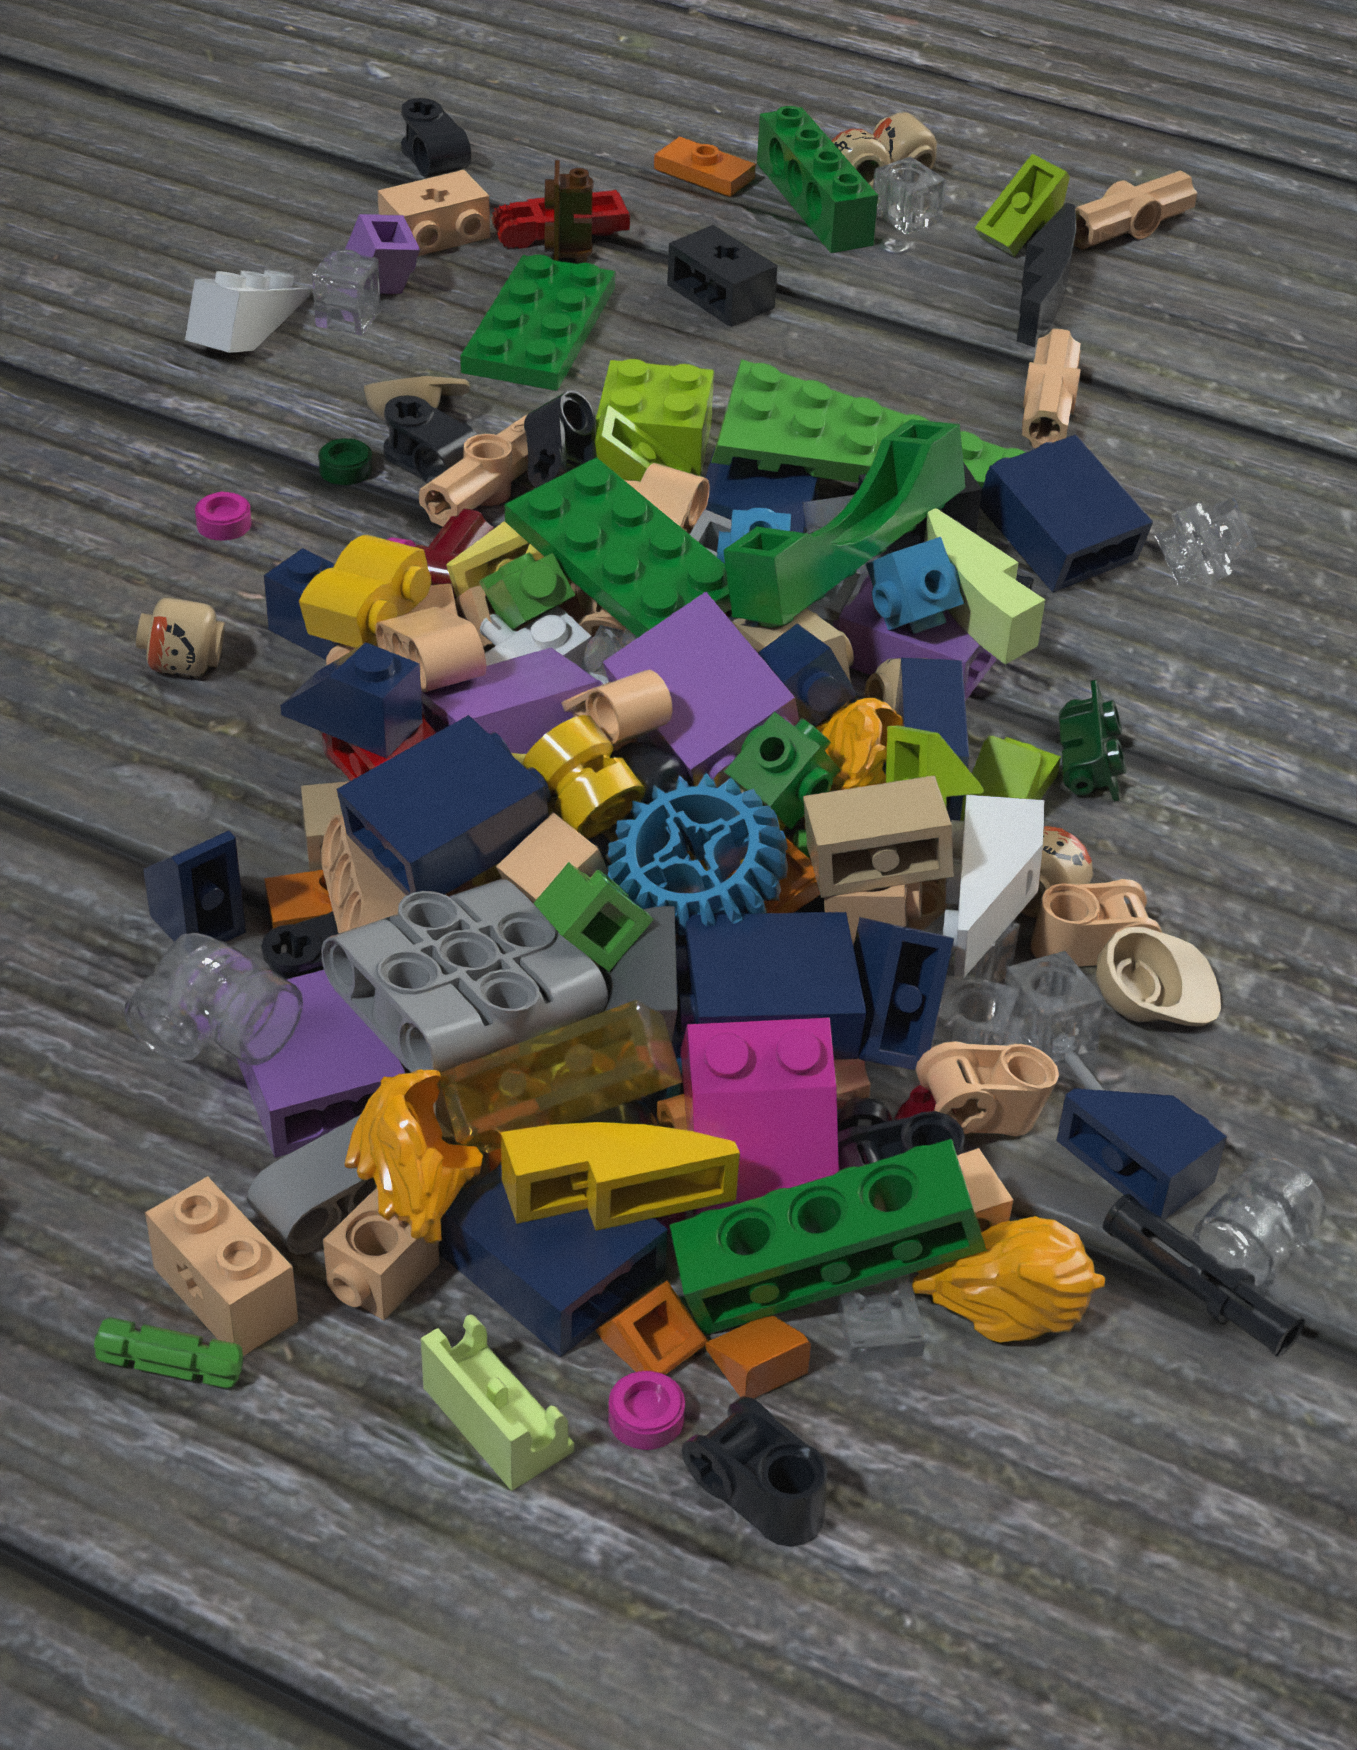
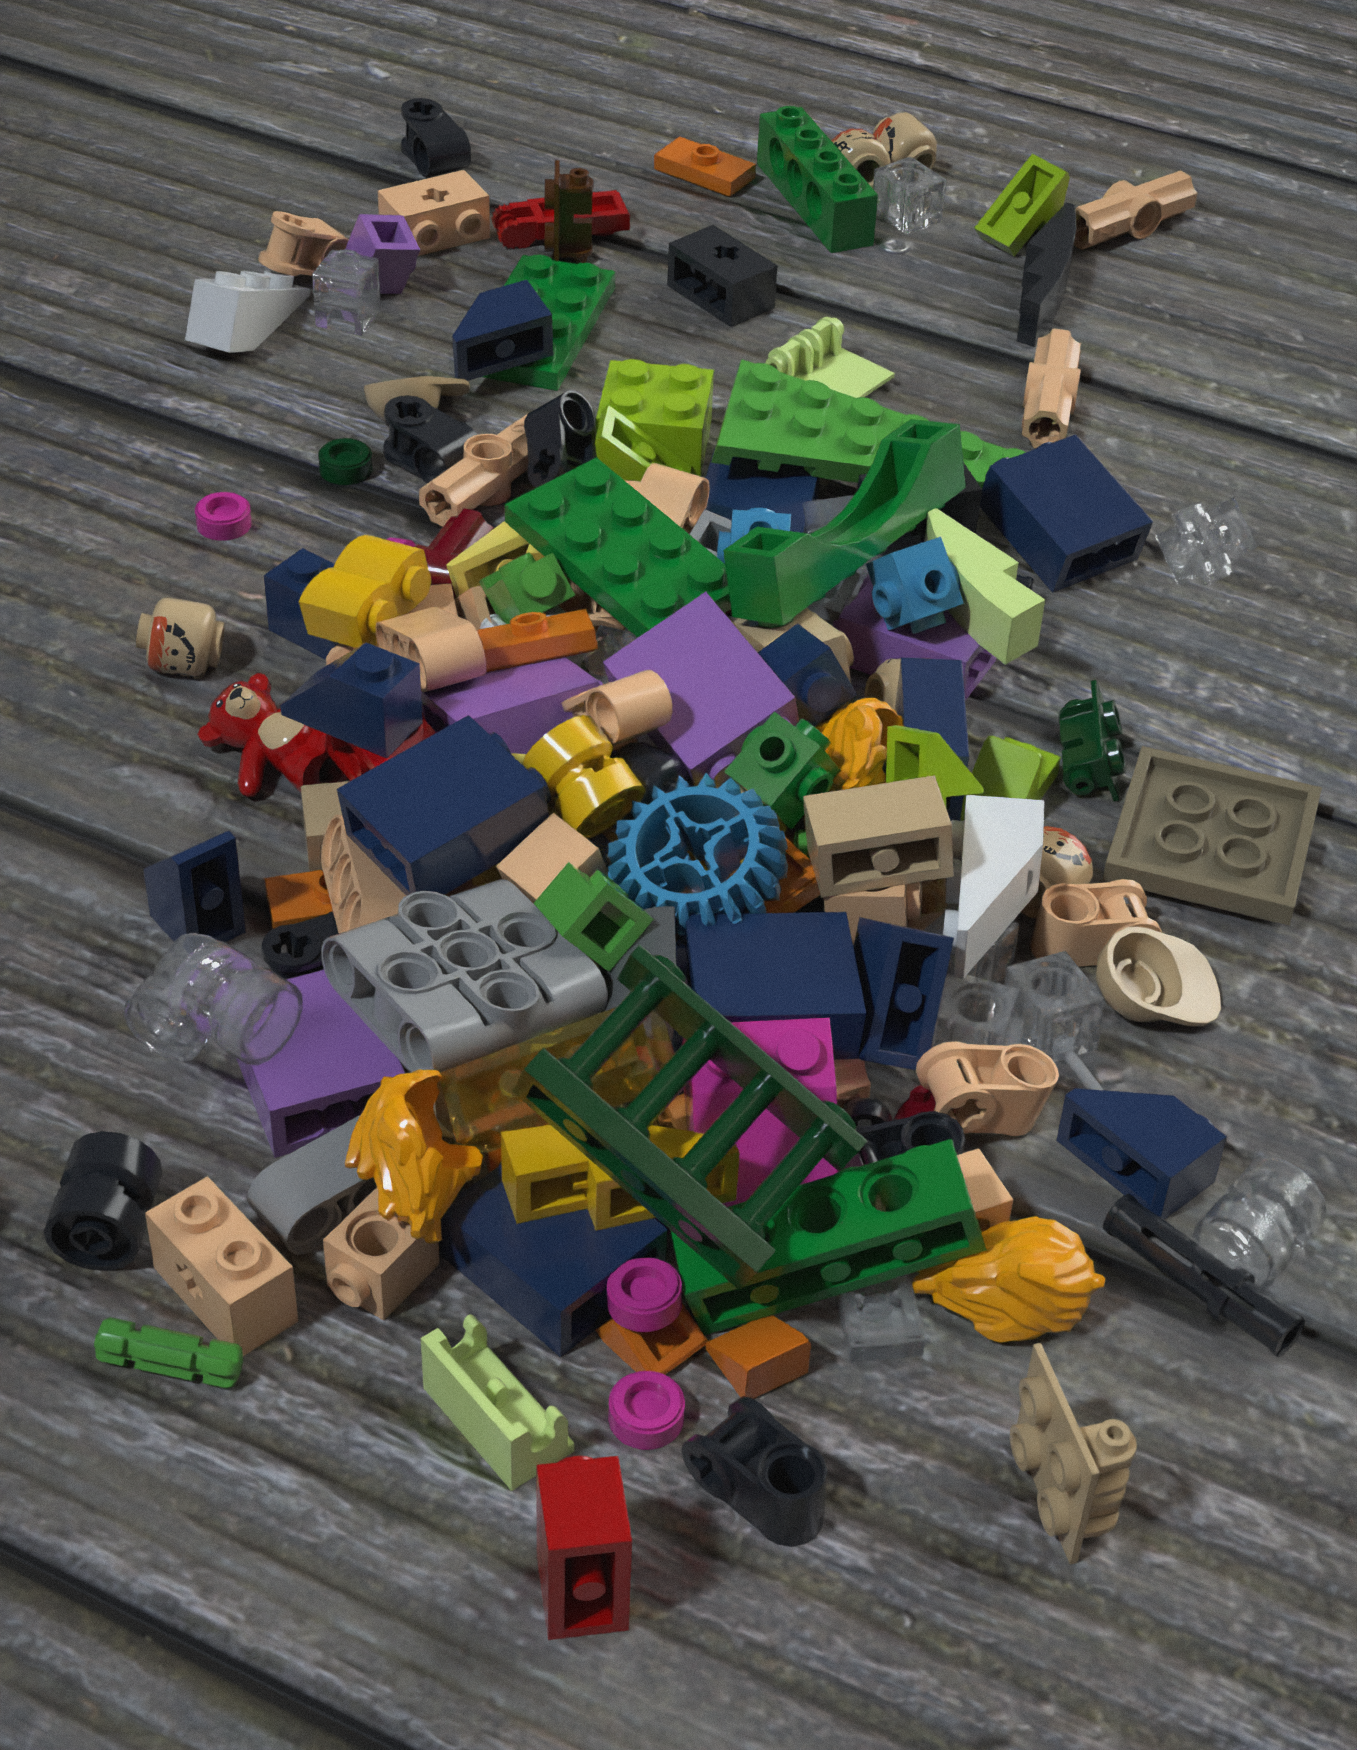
(103, 1201): none -> black wheel
(251, 720): none -> red piece
(299, 244): none -> light nougat piece
(502, 332): none -> dark blue slope
(537, 638): none -> orange plate
(583, 1546): none -> red brick
(644, 1294): none -> dark pink tile
(677, 1186): none -> dark green fence
(819, 357): none -> yellowish green hinge
(1075, 1469): none -> tan hinge
(1214, 835): none -> dark tan plate

